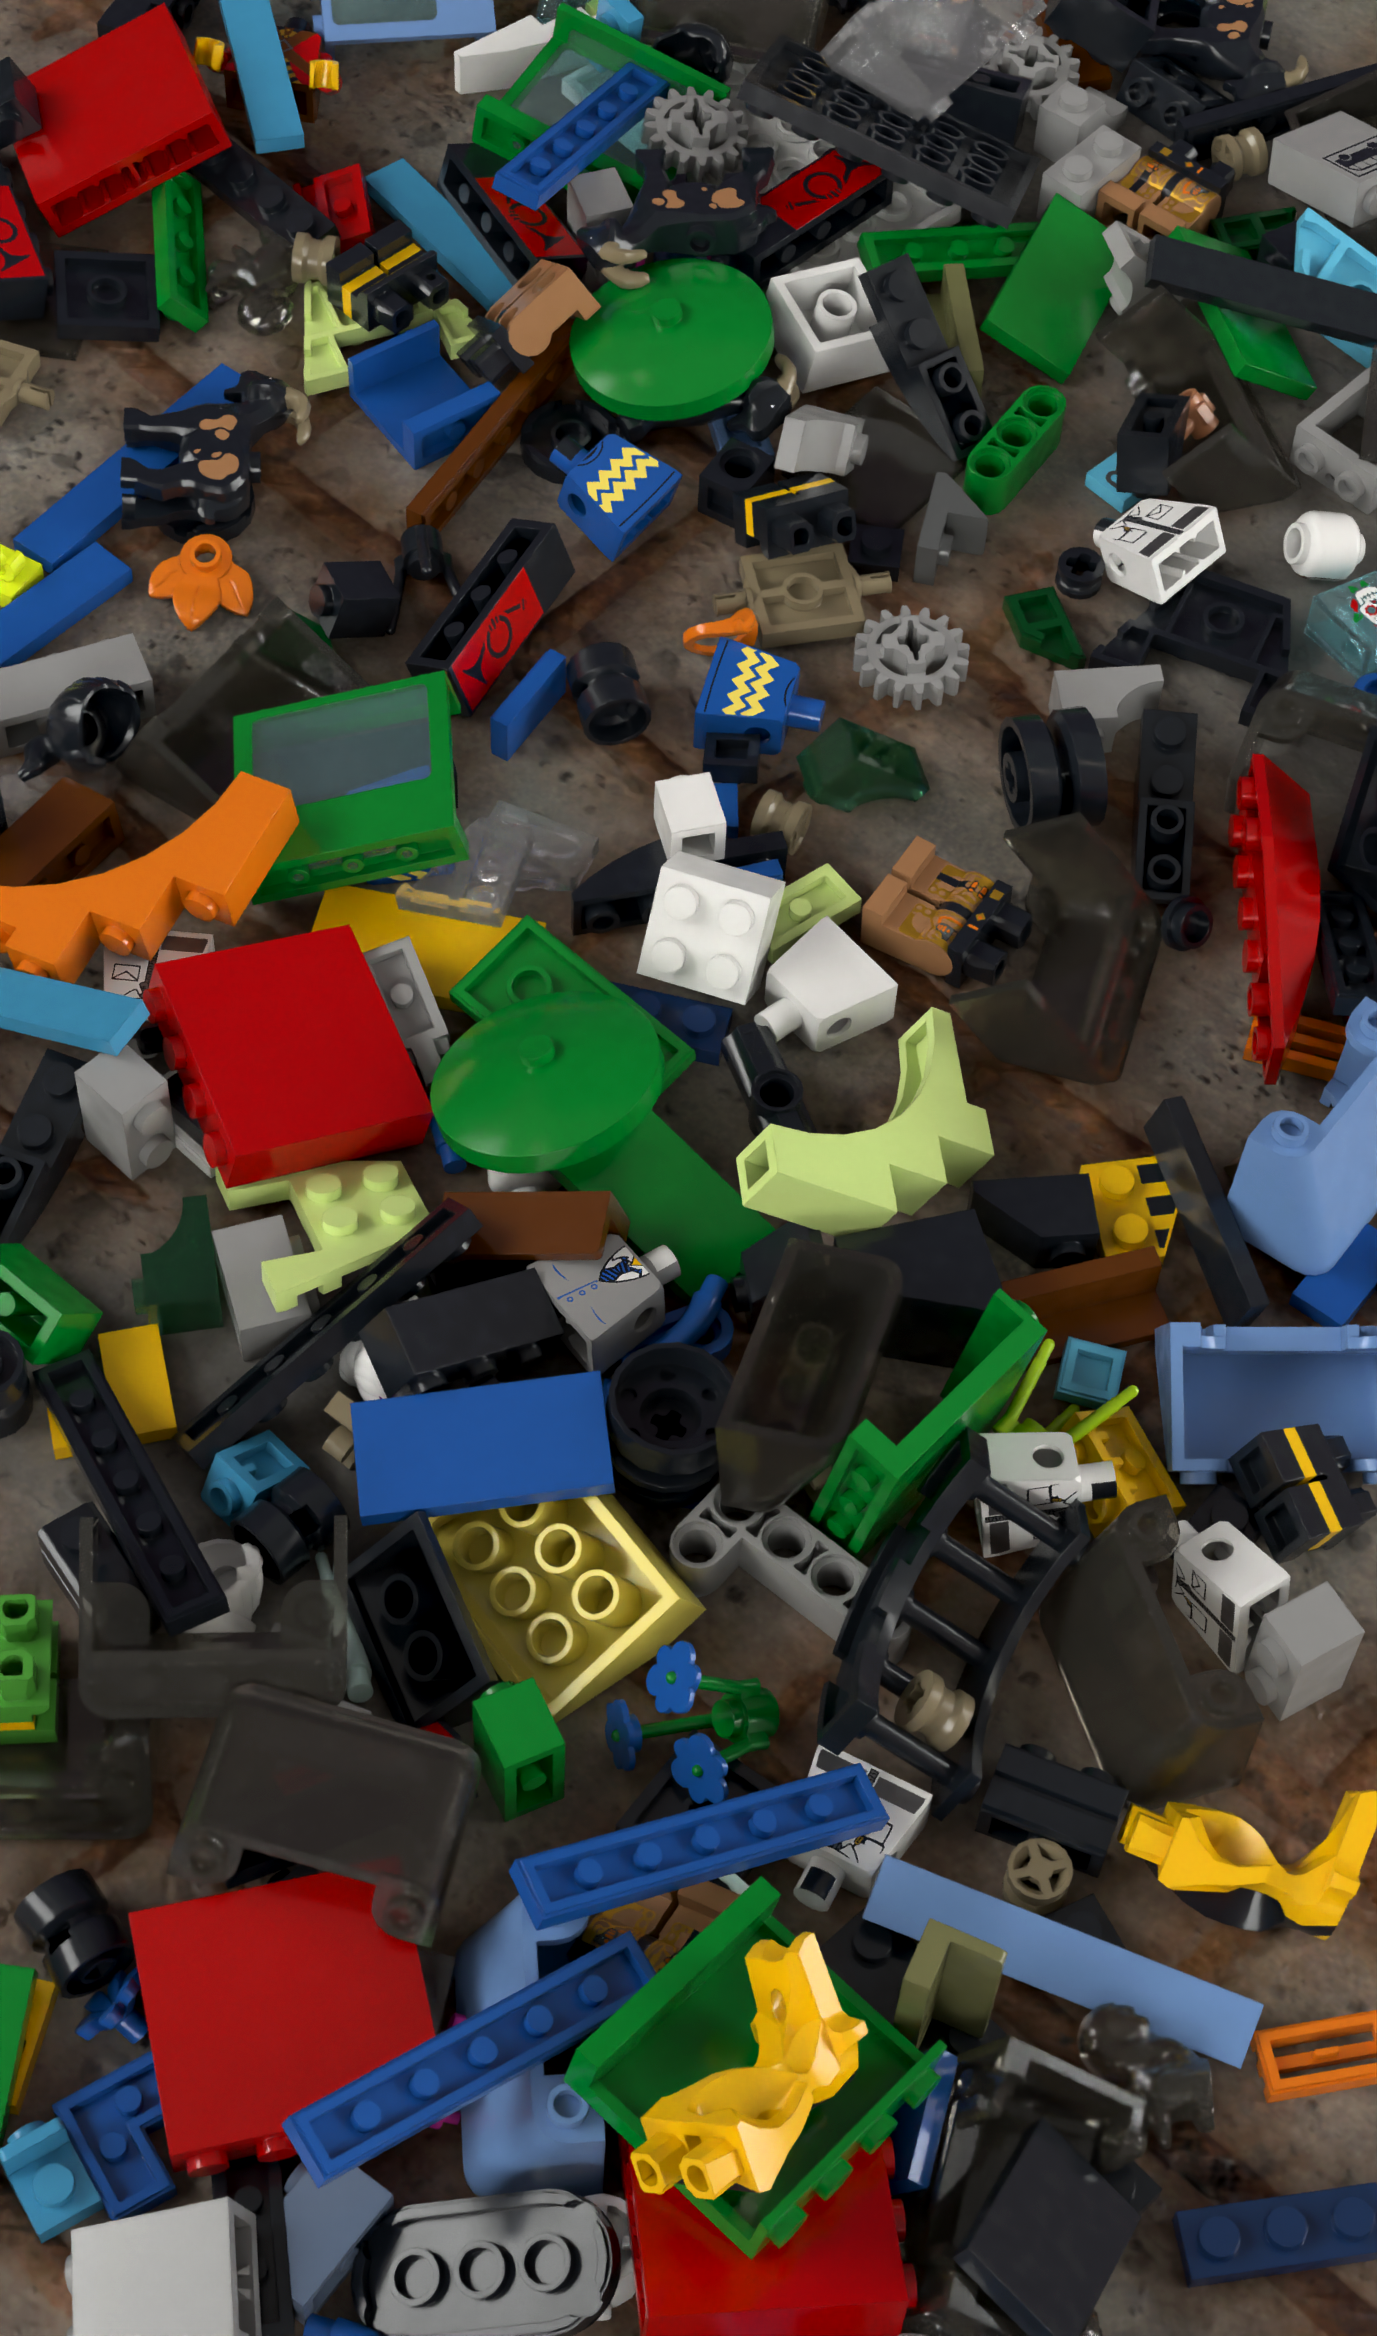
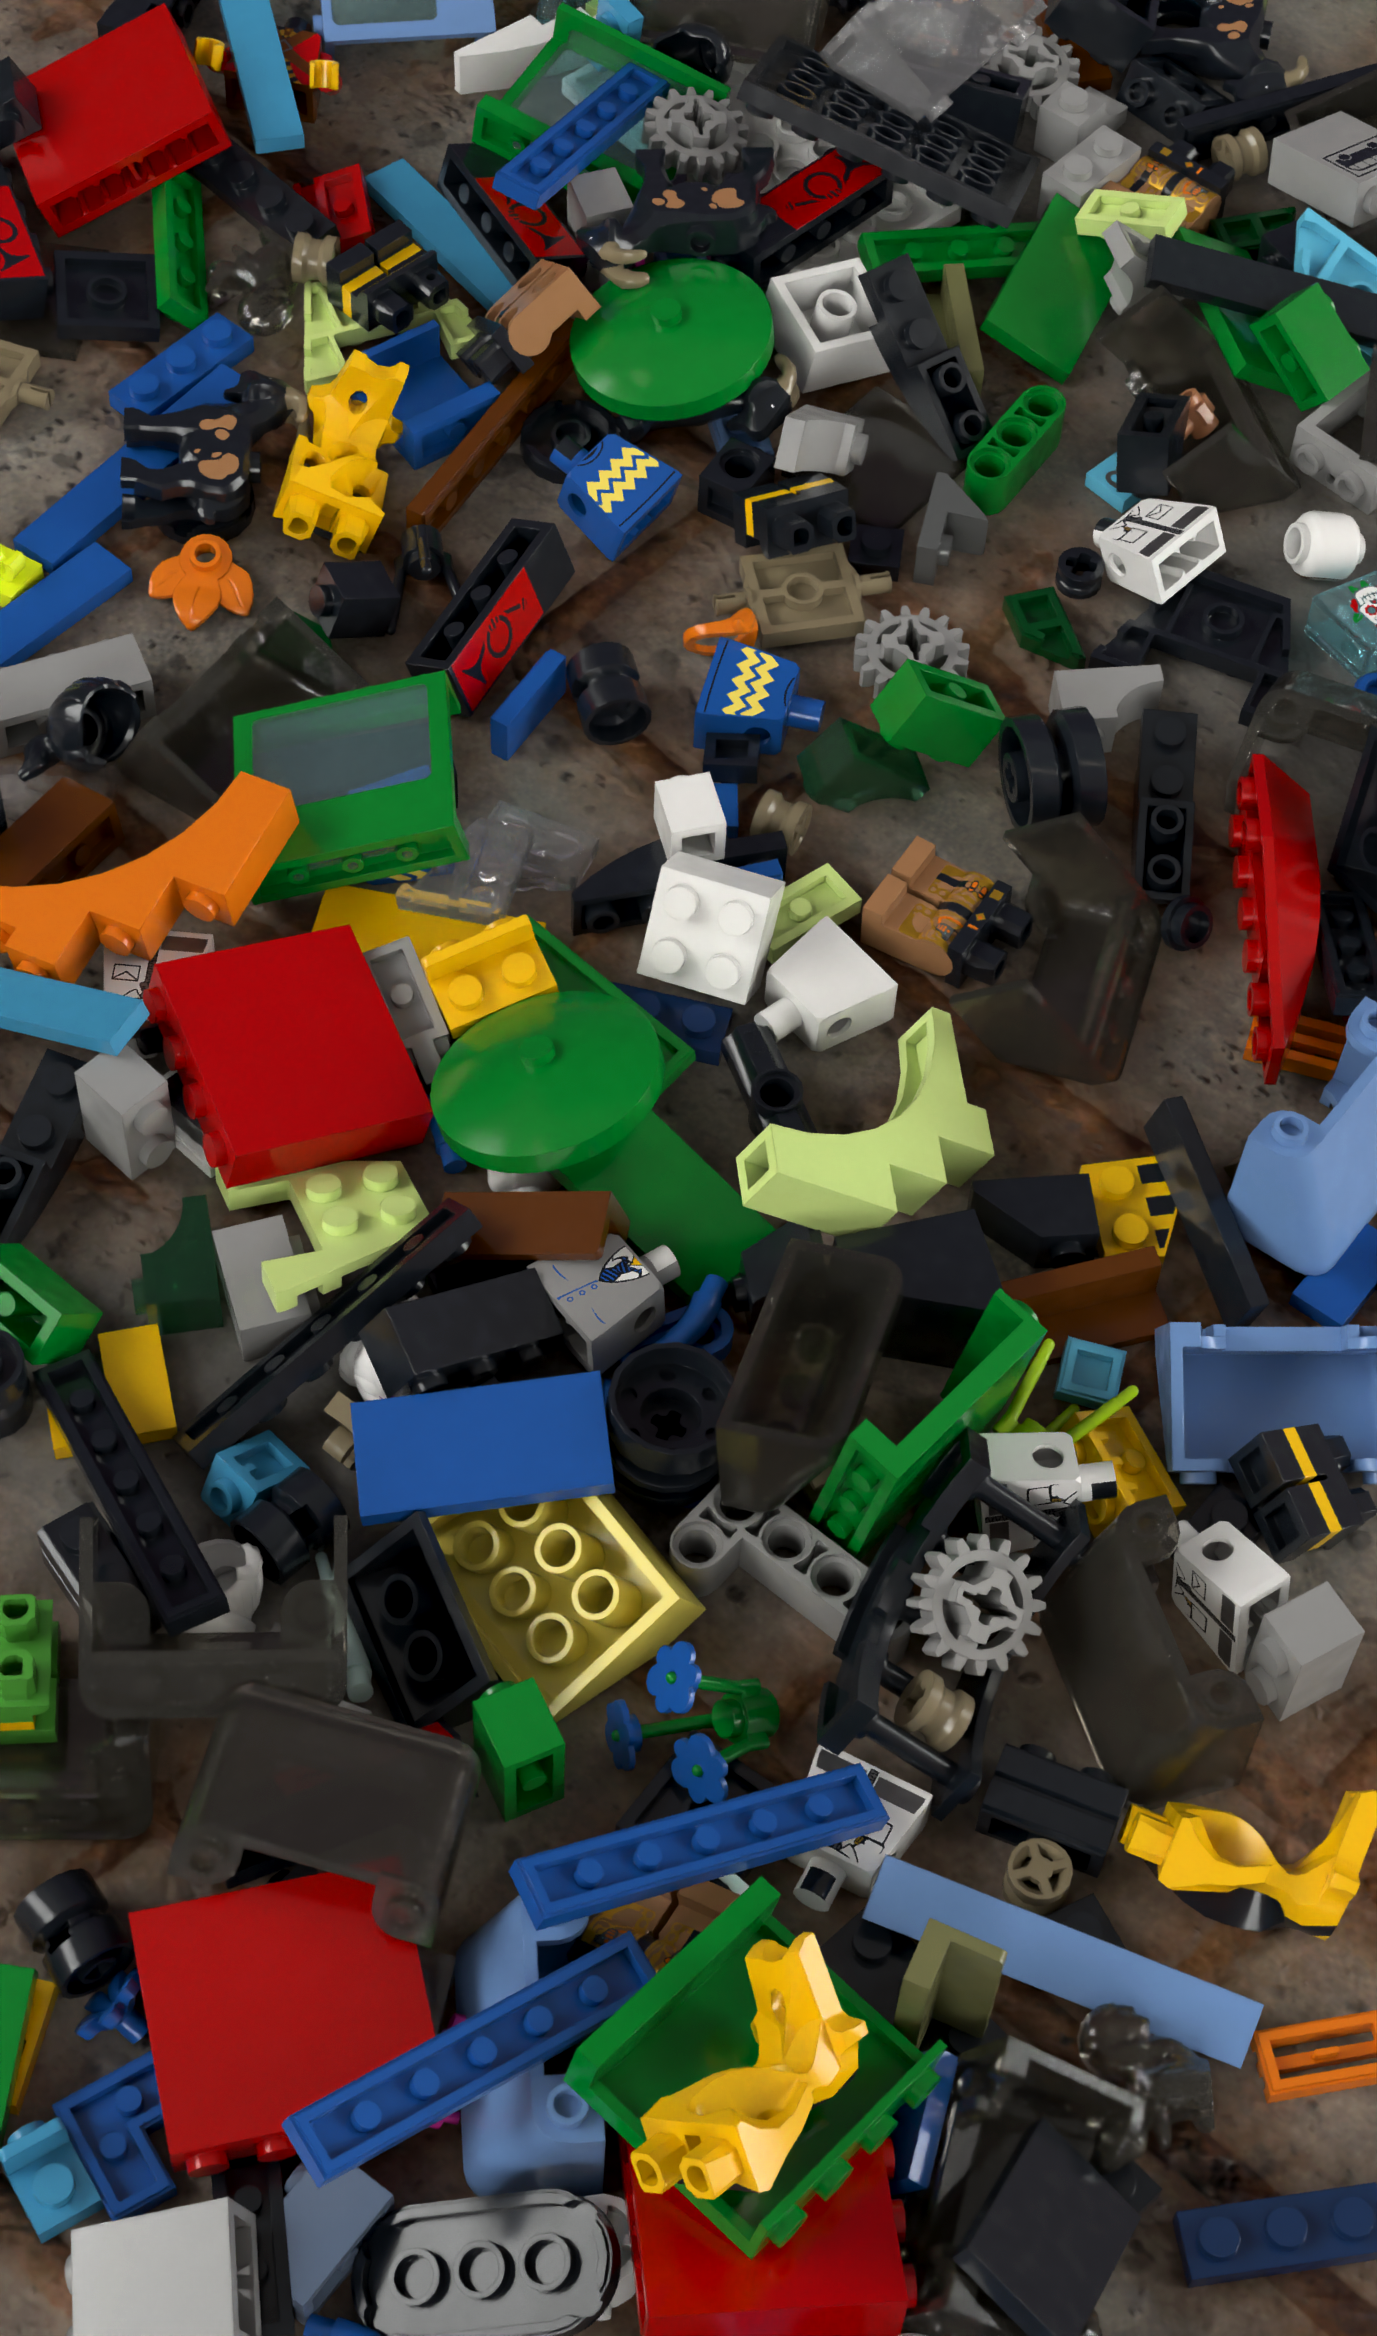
(182, 366): none -> blue plate
(343, 458): none -> yellow hips
(487, 972): none -> yellow bracket
(937, 713): none -> green brick
(956, 1624): none -> light grey gear
(1141, 212): none -> yellowish green plate
(1309, 347): none -> green brick

